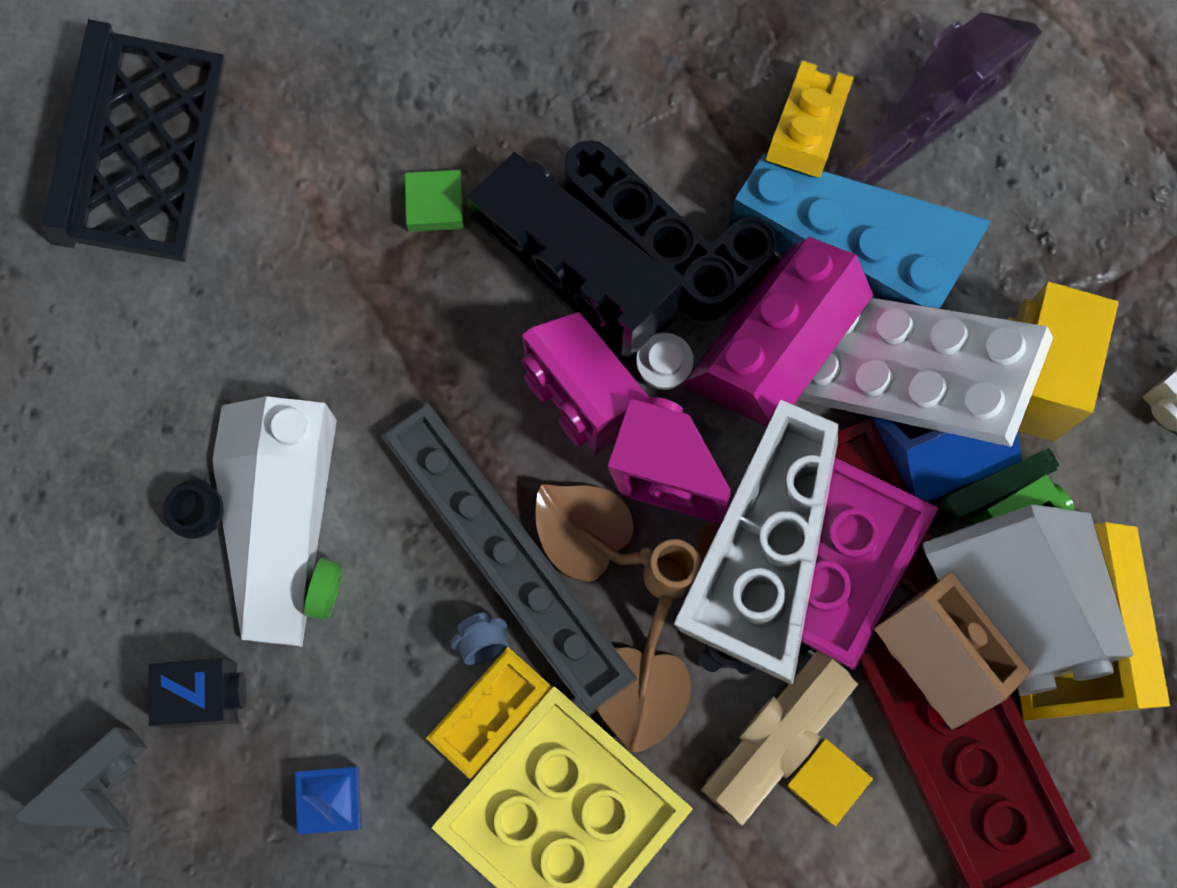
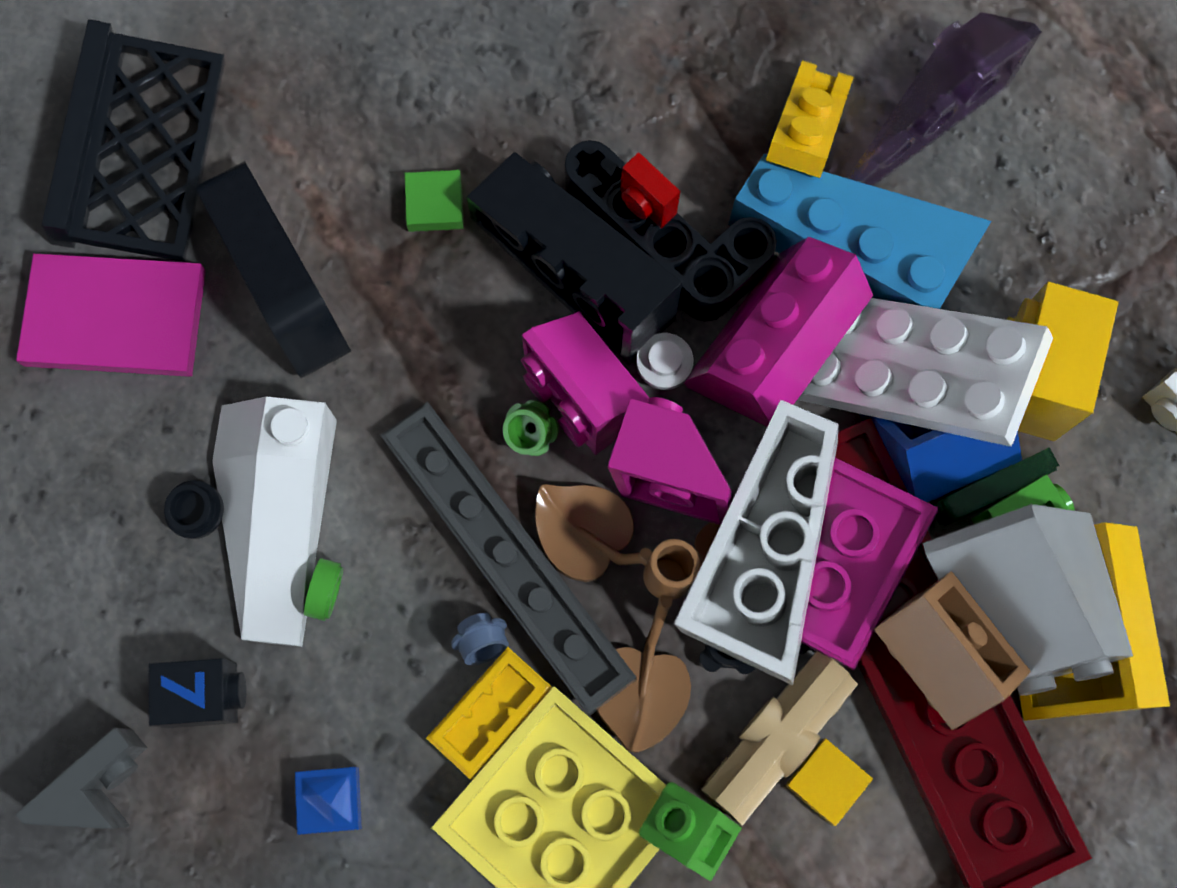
(111, 315): none -> dark pink tile
(272, 270): none -> black beam
(517, 432): none -> bright green plate
(648, 191): none -> red plate
(689, 830): none -> bright green bracket

